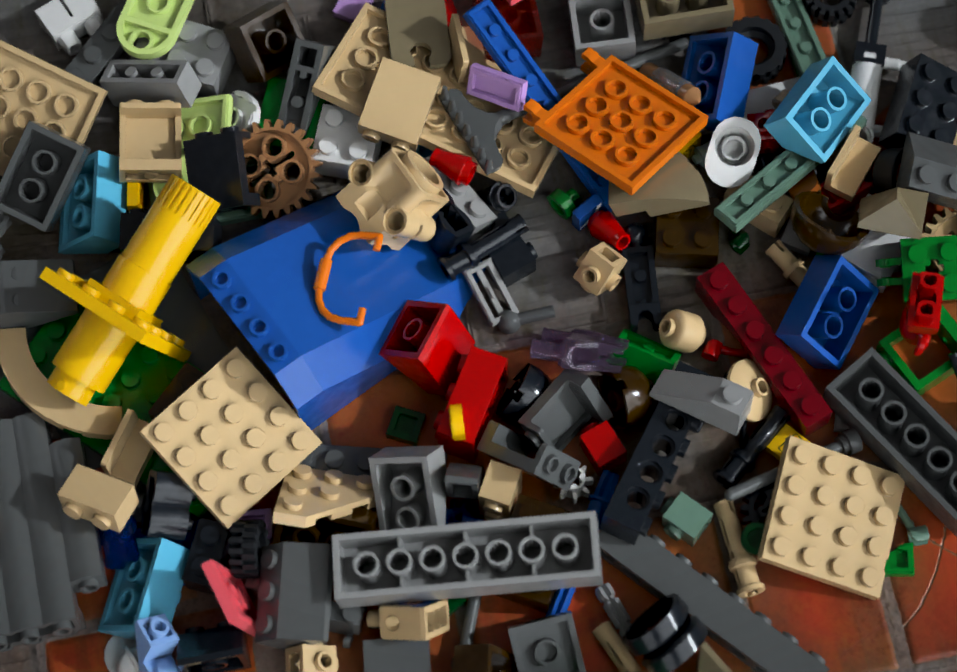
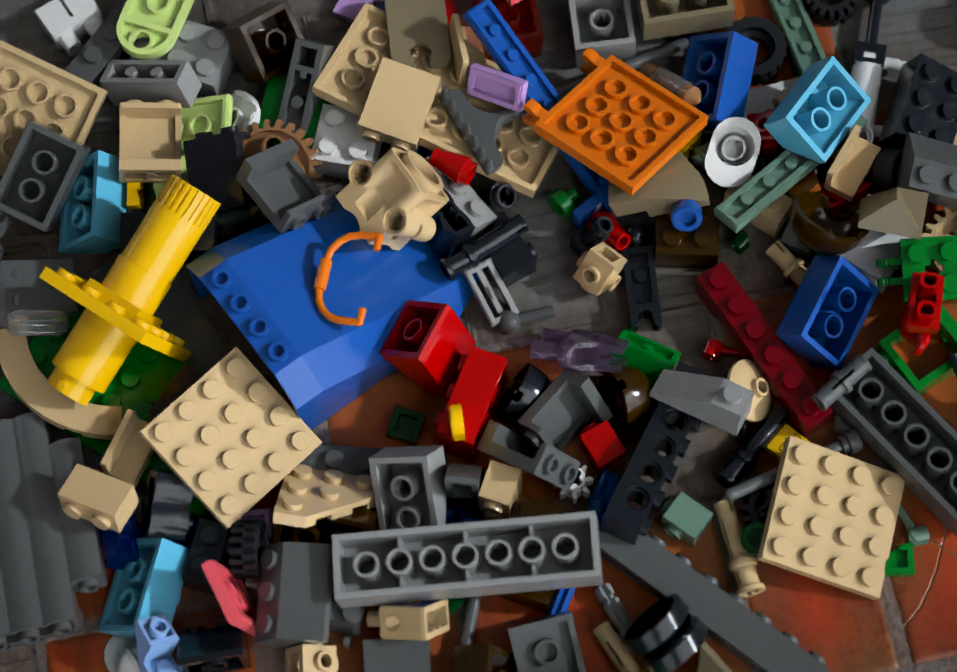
(38, 322): none -> clear tile
(283, 188): none -> dark grey panel
(583, 241): none -> black bar
(682, 331): tan head -> none
(686, 215): none -> blue tile
(829, 393): none -> dark grey pin

